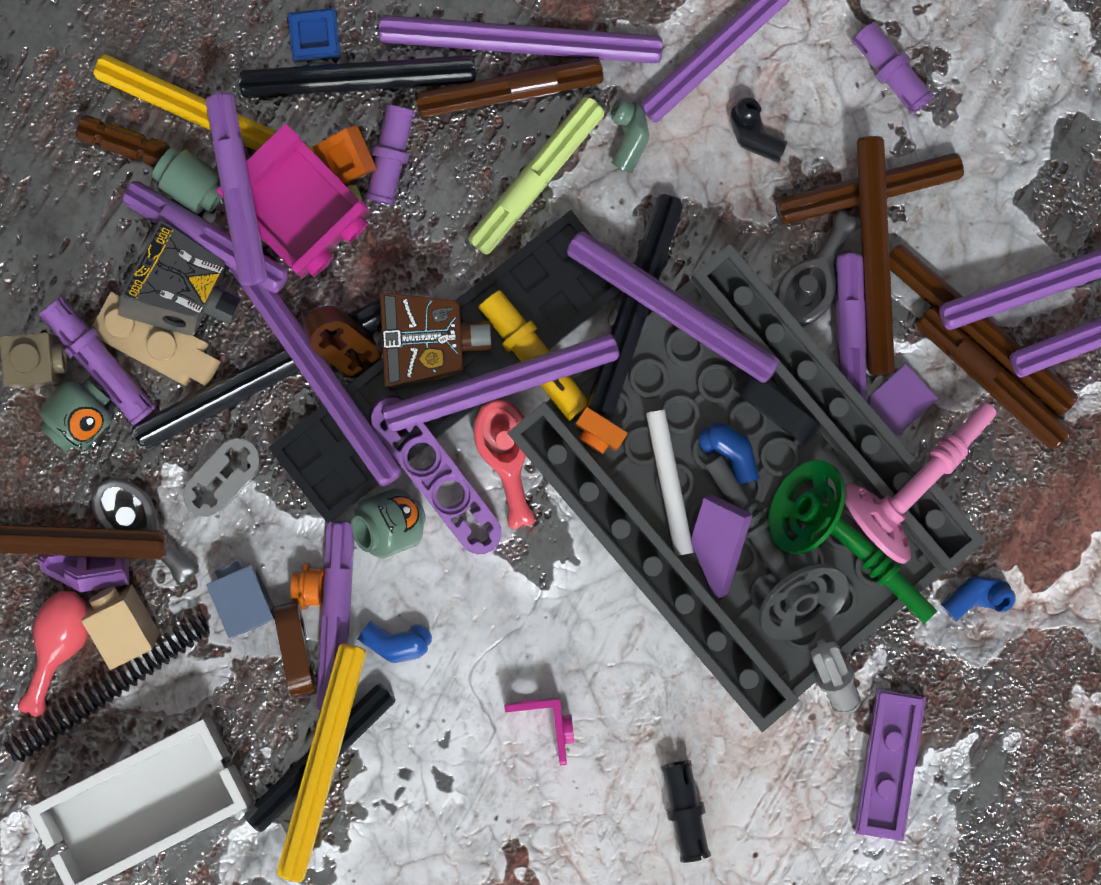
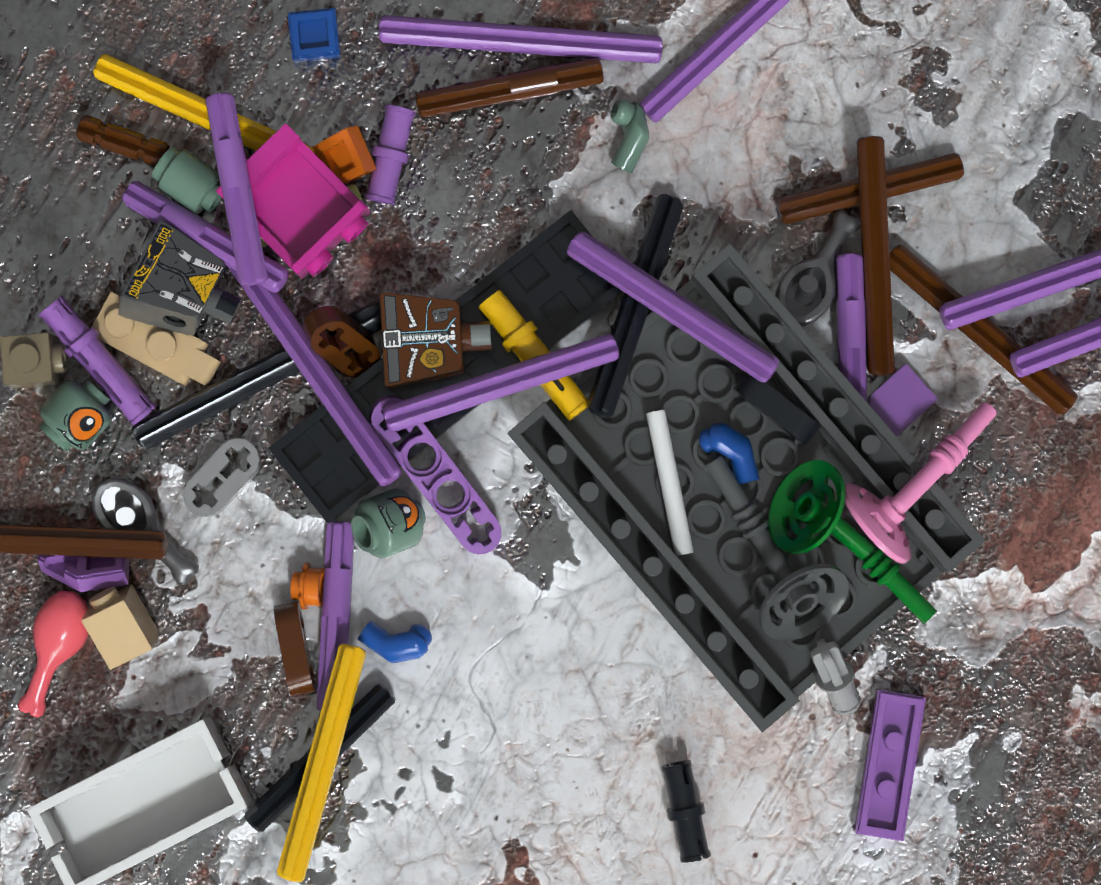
(111, 692): black piece -> none
(240, 598): sand blue brick -> none
(357, 76): black axle -> none
(503, 455): coral piece -> none
(536, 175): yellowish green axle -> none
(563, 723): dark pink bracket -> none
(599, 432): orange plate -> none
(719, 541): medium lavender tile -> none
(751, 133): black arm -> none
(893, 68): medium lavender pin -> none
(979, 592): blue arm -> none
(994, 379): reddish brown axle -> none

